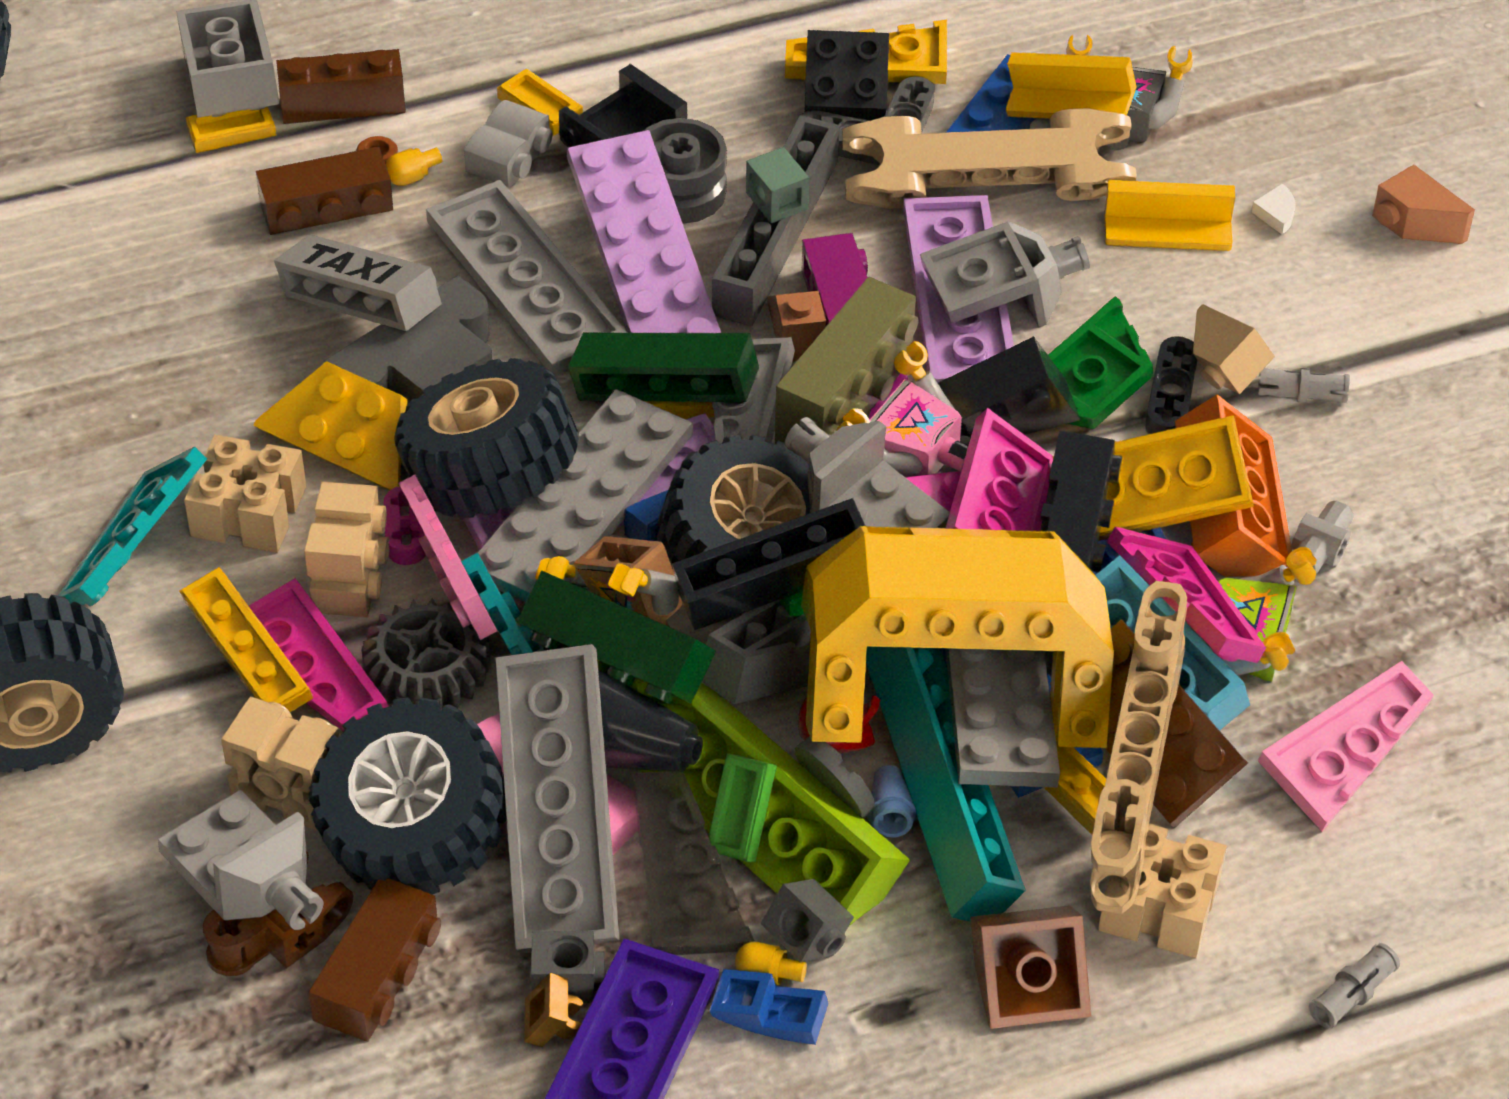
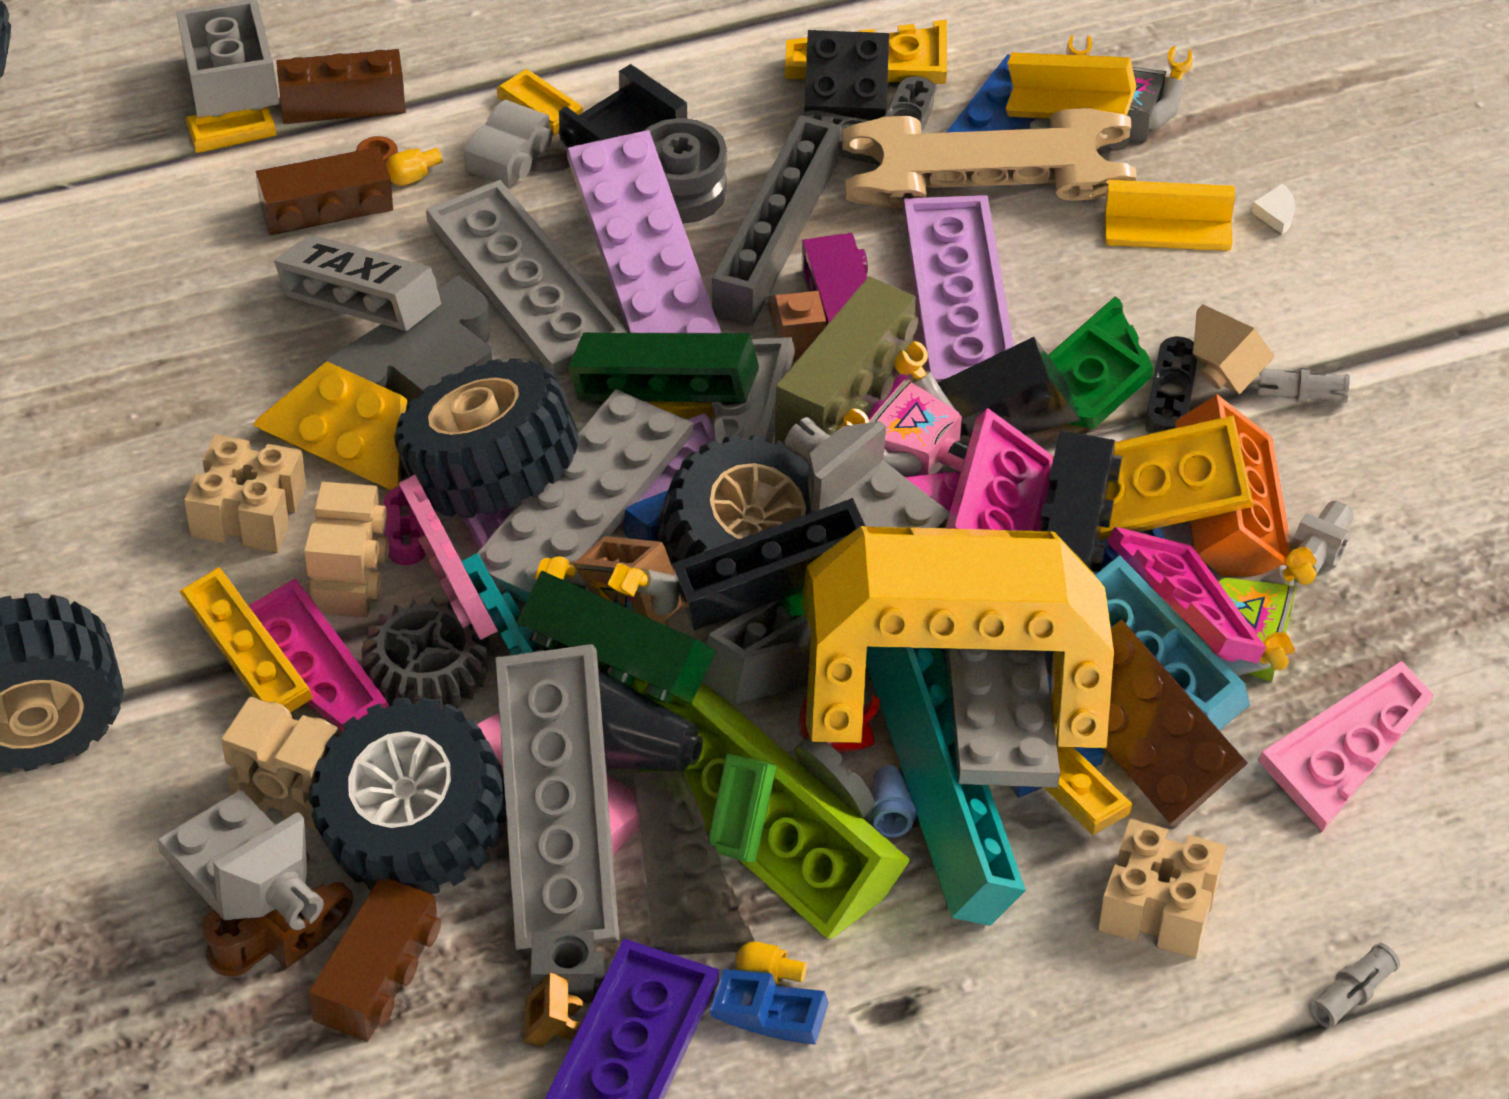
(129, 525): teal wing -> none
(777, 185): sand green brick -> none
(807, 920): dark grey brick -> none
(1000, 268): light grey plate -> none
(1031, 966): dark orange slope -> none
(1134, 768): tan piece -> none
(1422, 208): nougat slope -> none

